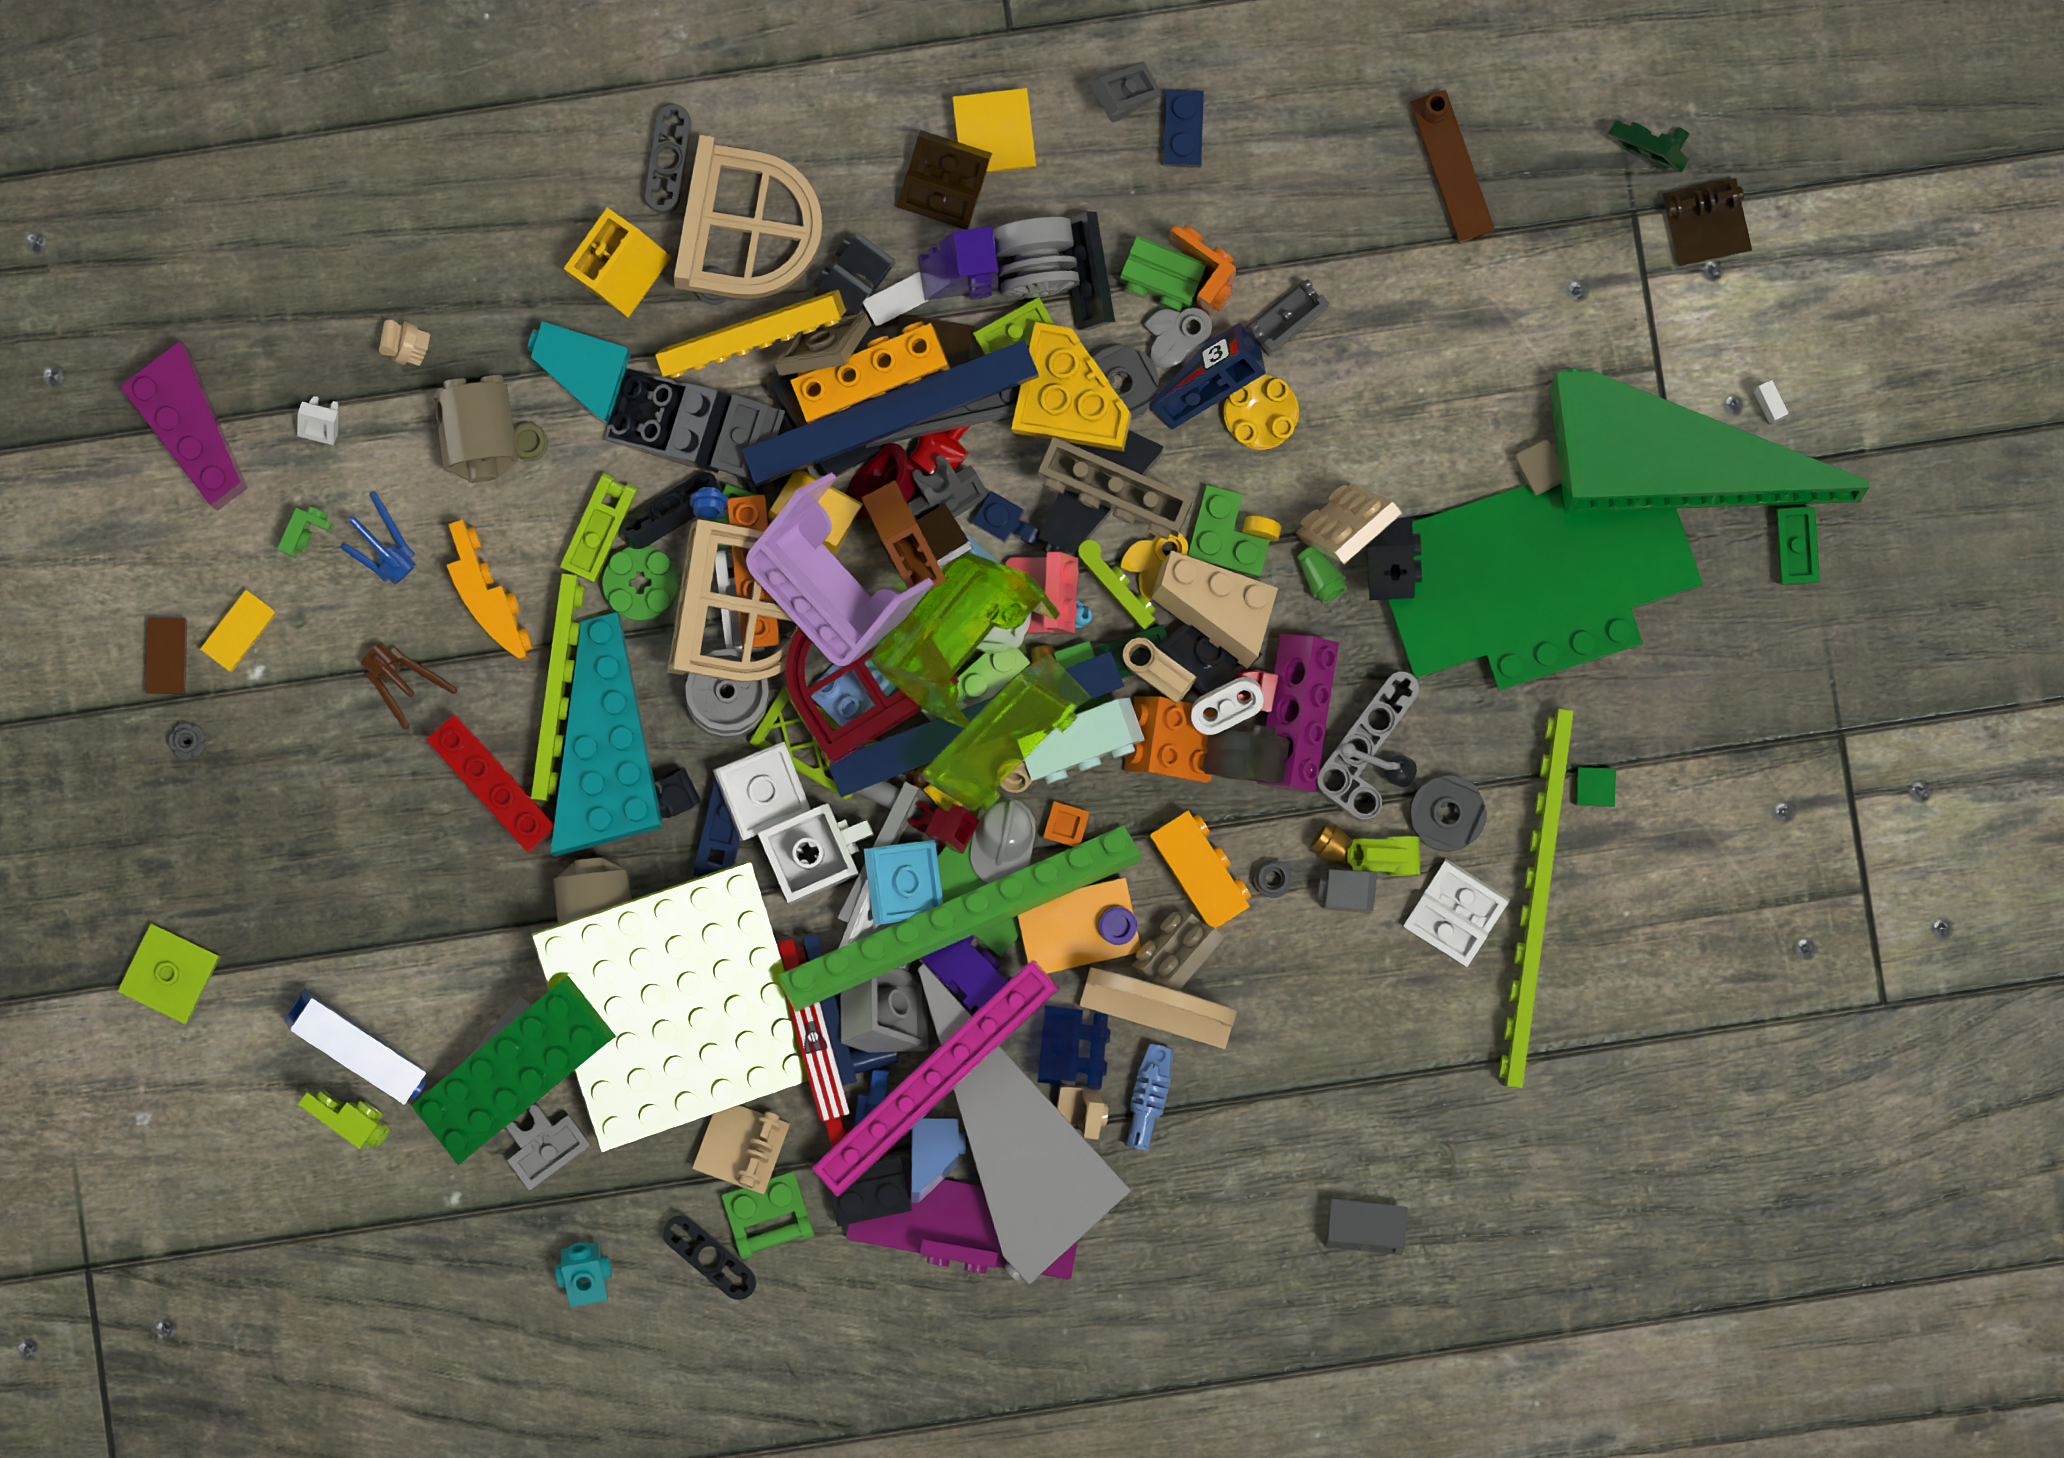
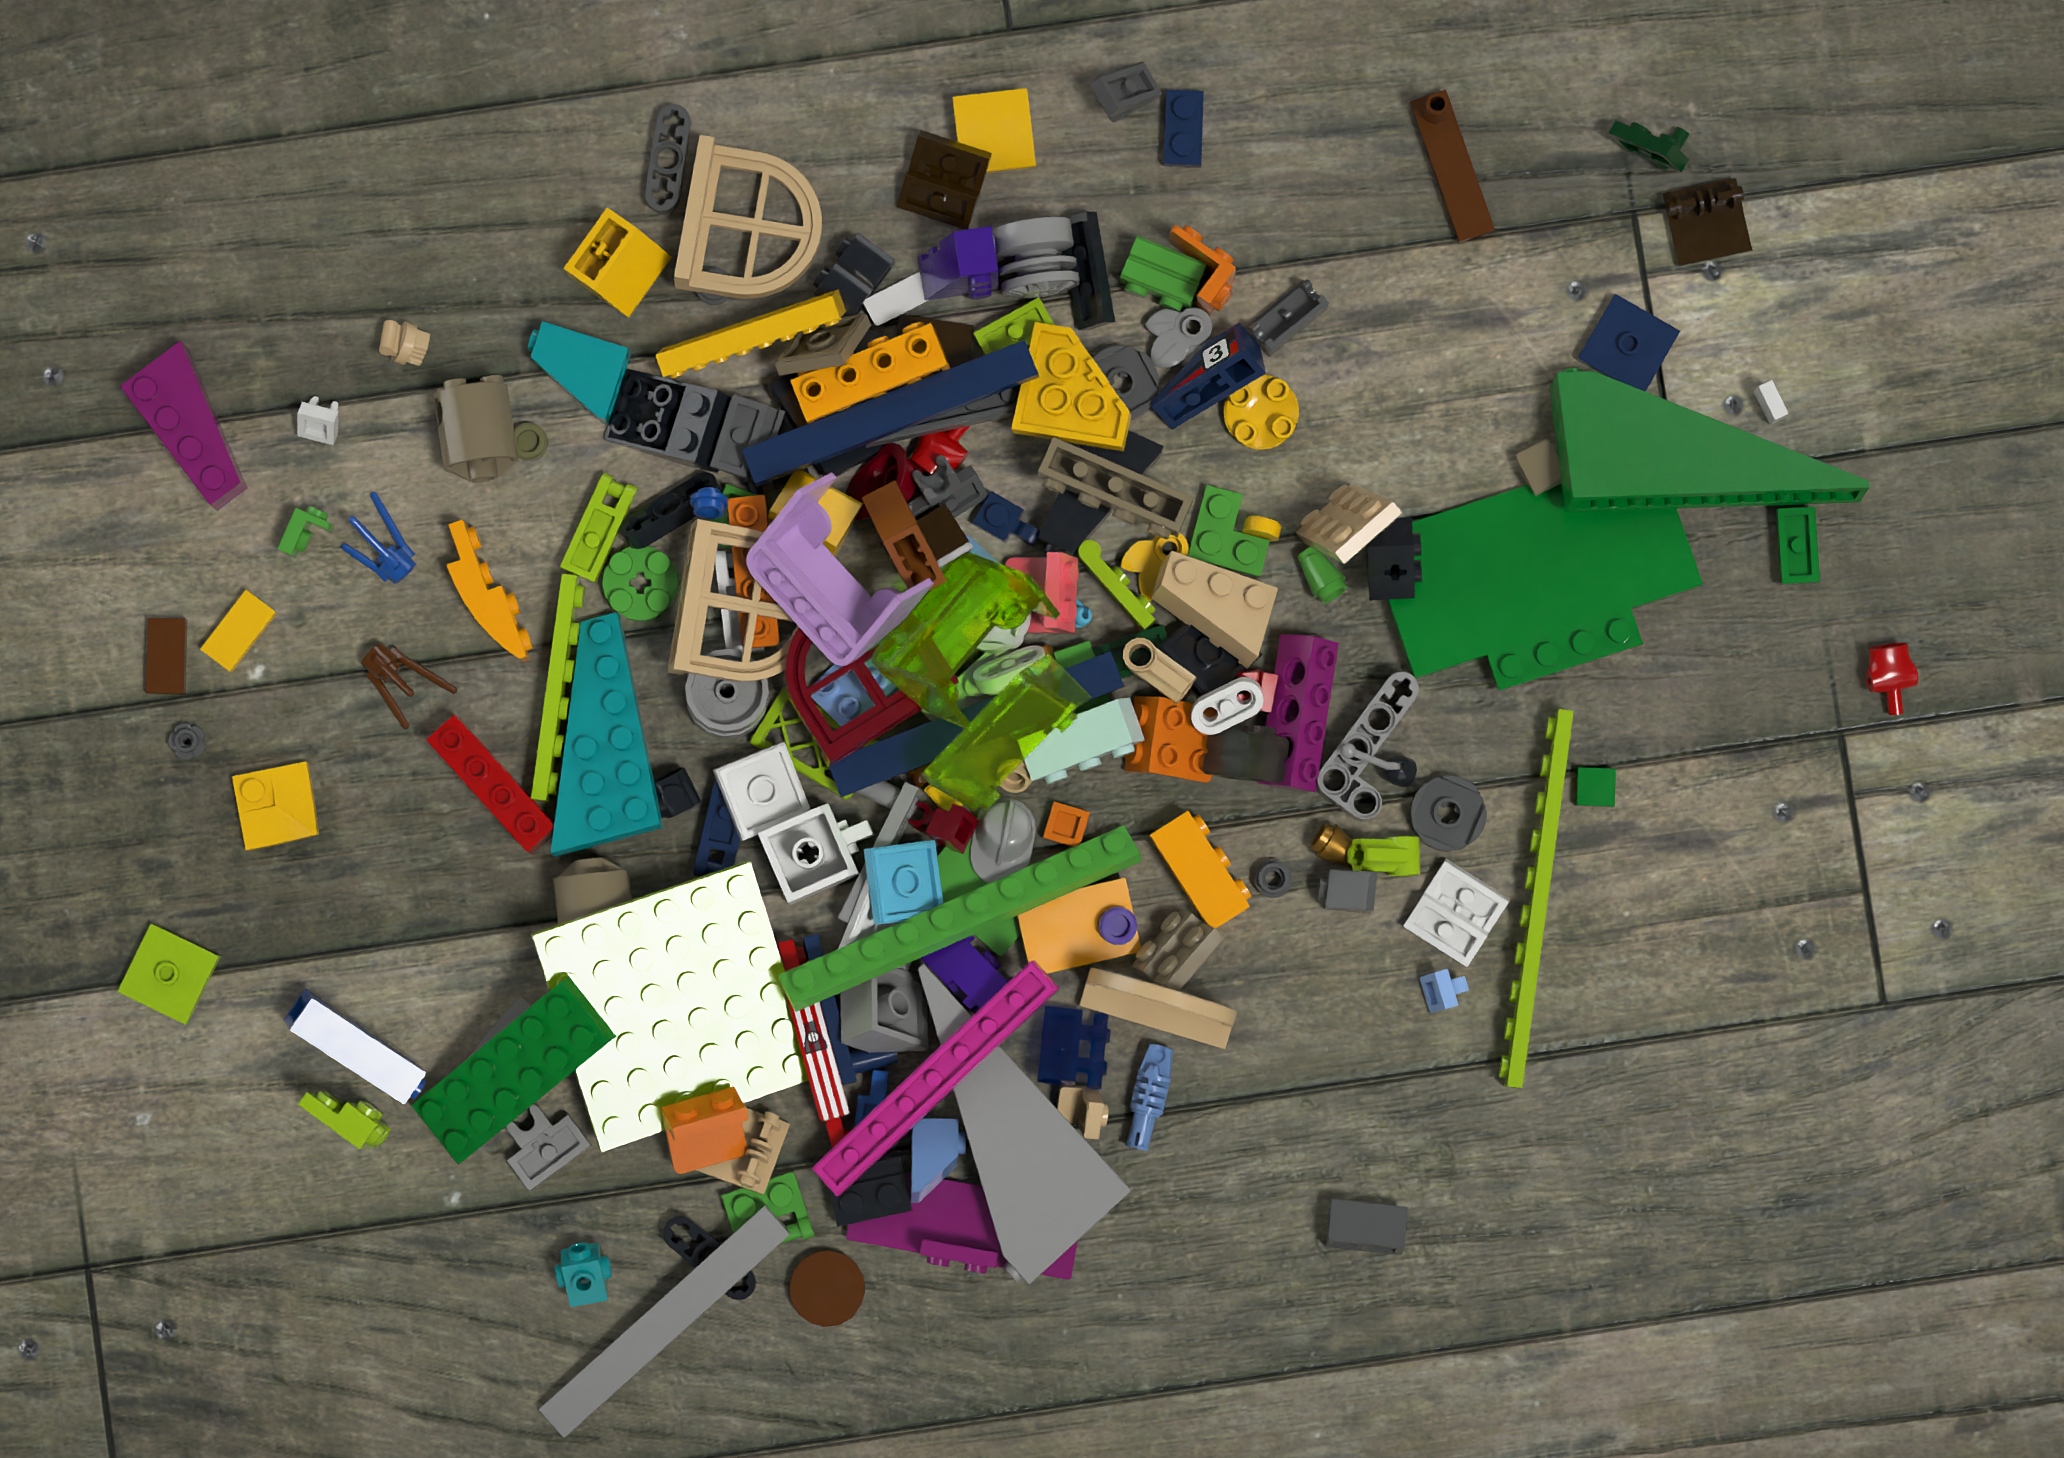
(276, 805): none -> yellow plate
(665, 1321): none -> light grey tile
(705, 1130): none -> orange bracket
(827, 1288): none -> reddish brown tile
(996, 674): none -> plate
(1441, 990): none -> light blue tile
(1628, 344): none -> dark blue plate
(1890, 672): none -> red piece

